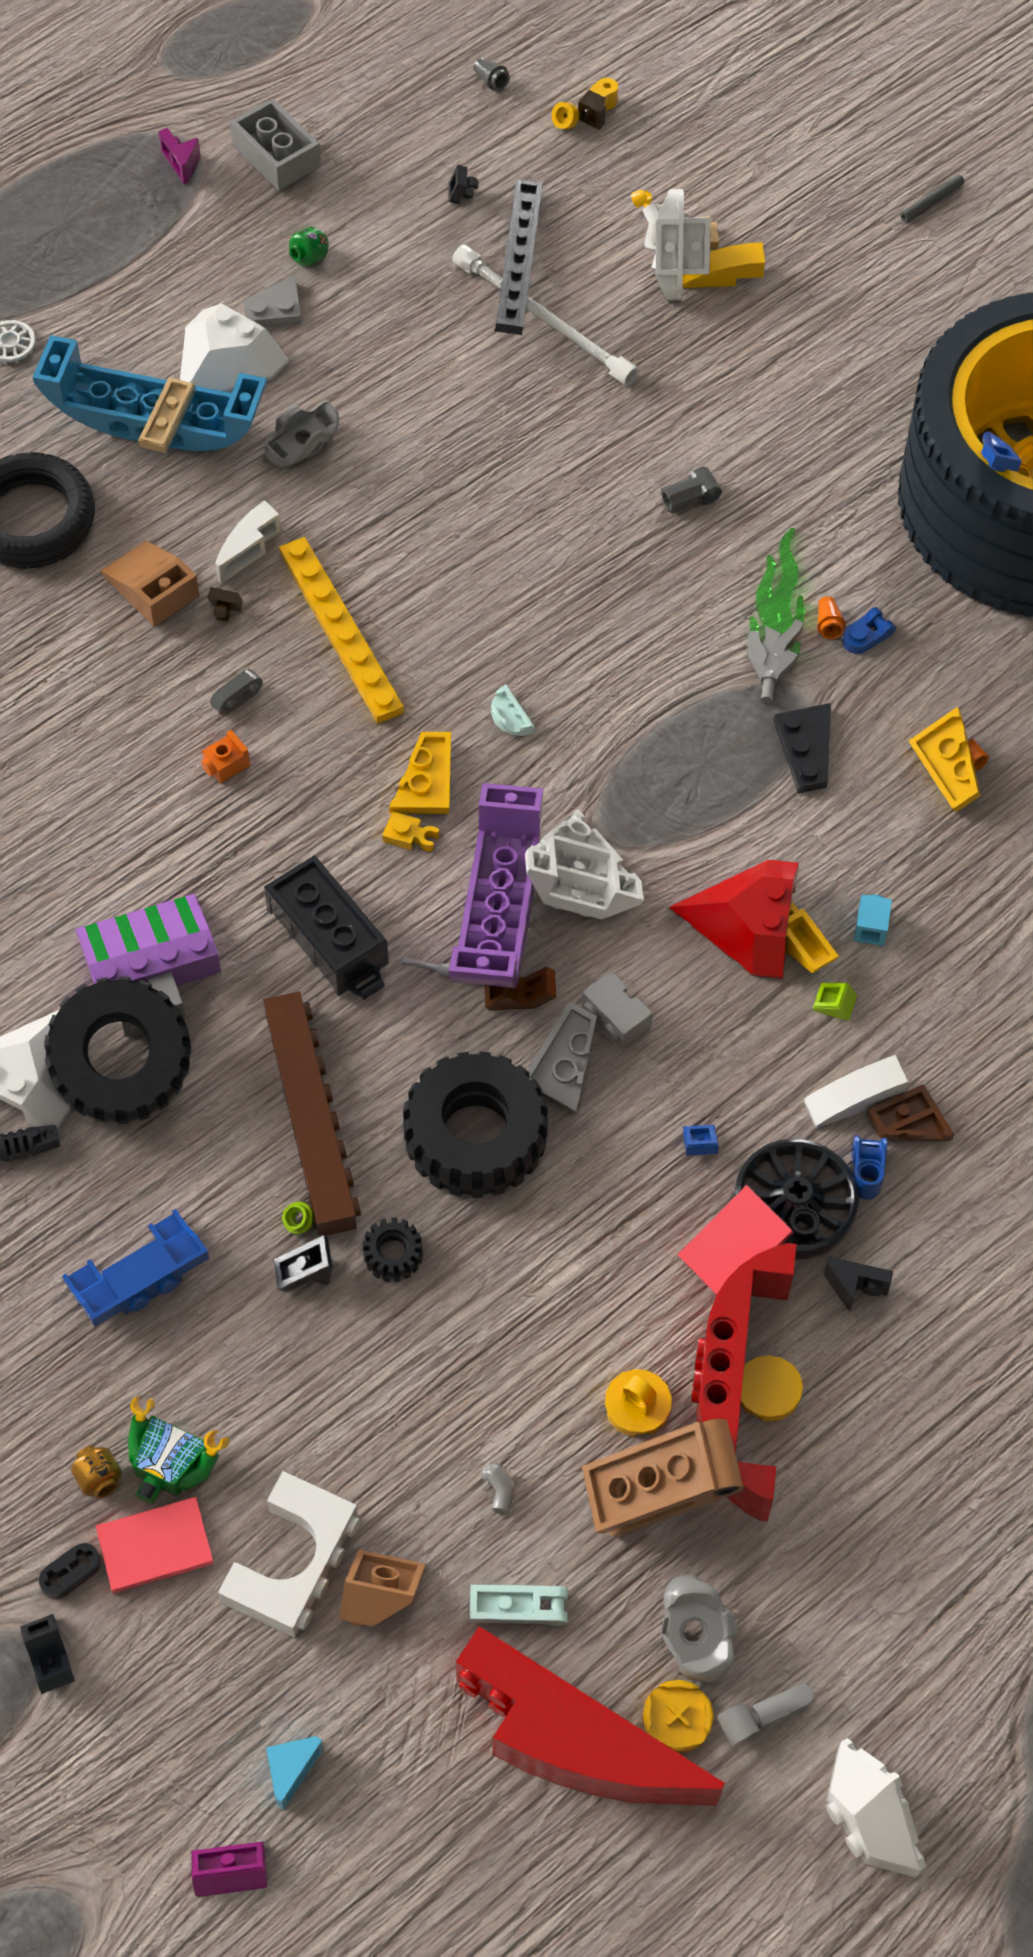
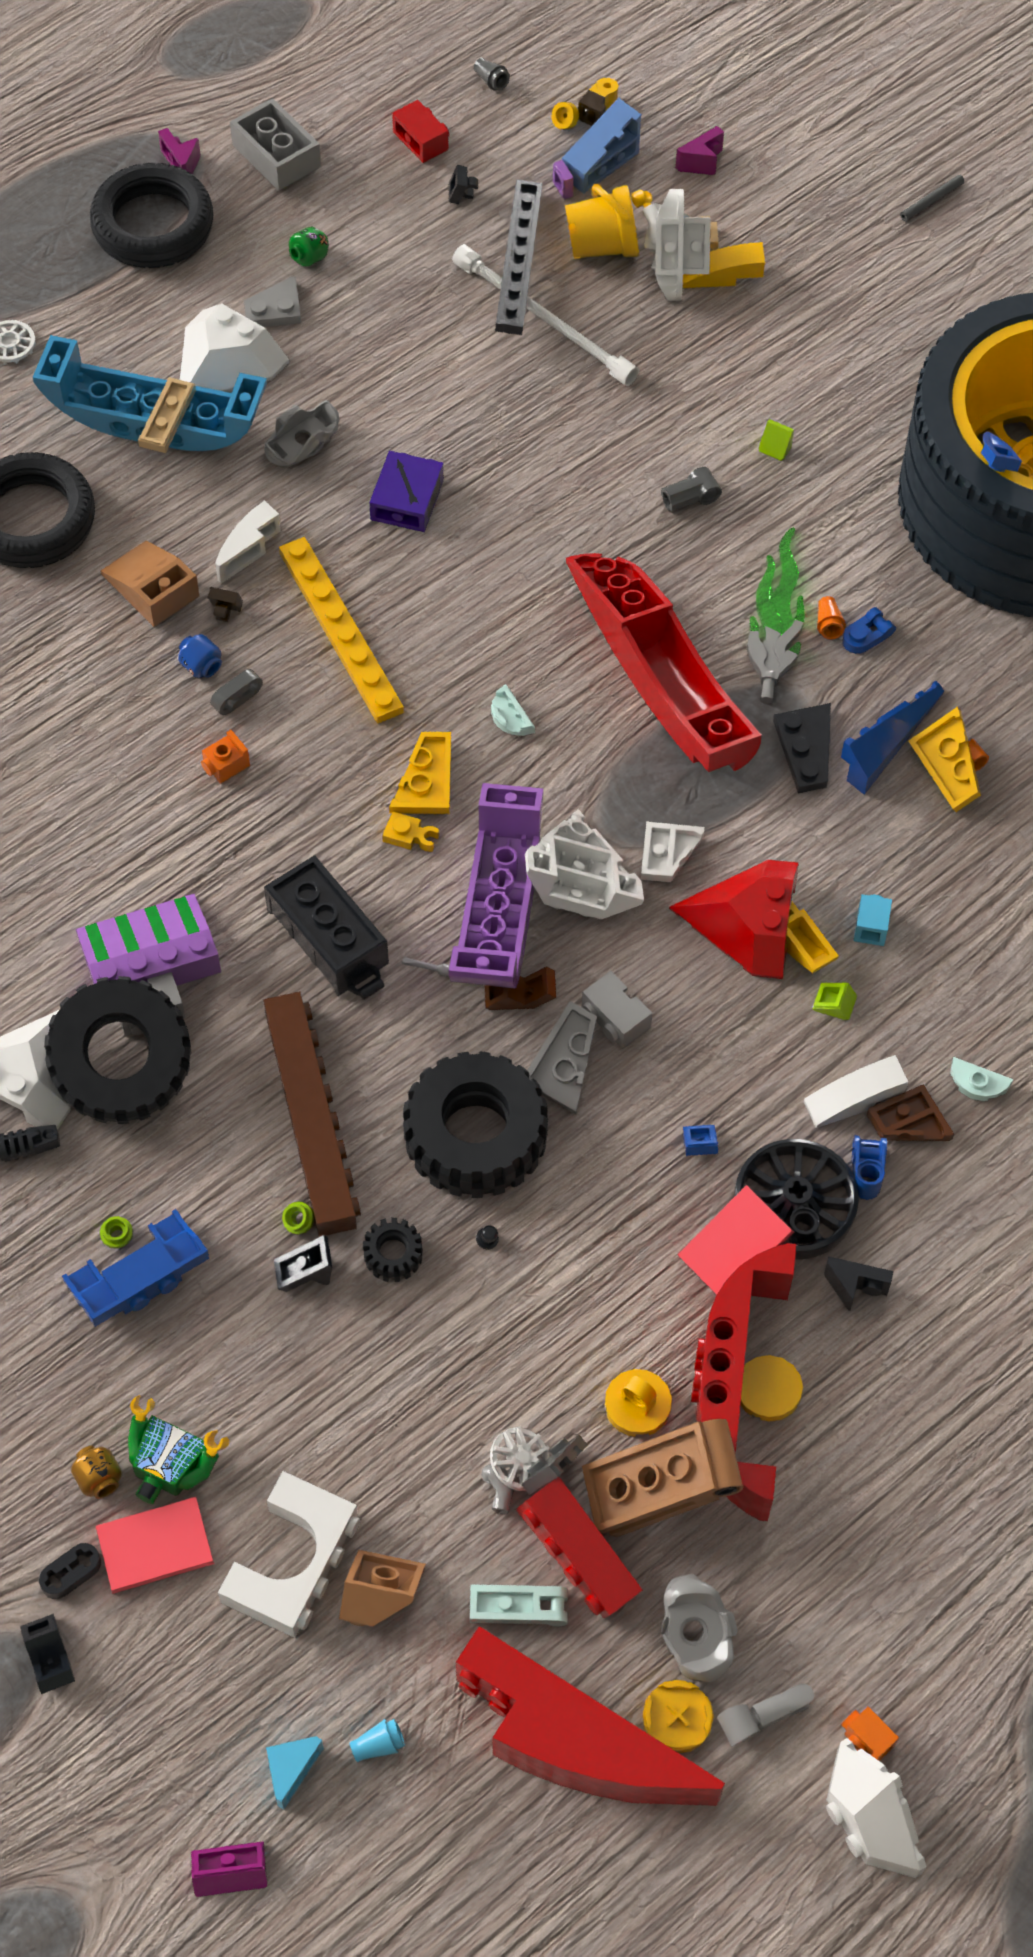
(112, 1224): none -> lime plate
(155, 250): none -> black tyre
(200, 656): none -> blue head
(378, 1741): none -> medium azure cone
(406, 491): none -> dark purple brick
(420, 131): none -> red brick
(487, 1237): none -> black piece
(518, 1457): none -> white wheel
(543, 1471): none -> dark grey wing
(563, 179): none -> medium lavender tile
(579, 1548): none -> red wedge
(603, 224): none -> yellow piece
(605, 146): none -> medium blue wedge
(664, 662): none -> red slope
(668, 849): none -> white wing
(701, 153): none -> magenta slope
(776, 440): none -> lime slope
(869, 1733): none -> orange brick
(881, 742): none -> blue wedge
(977, 1081): none -> light aqua plate

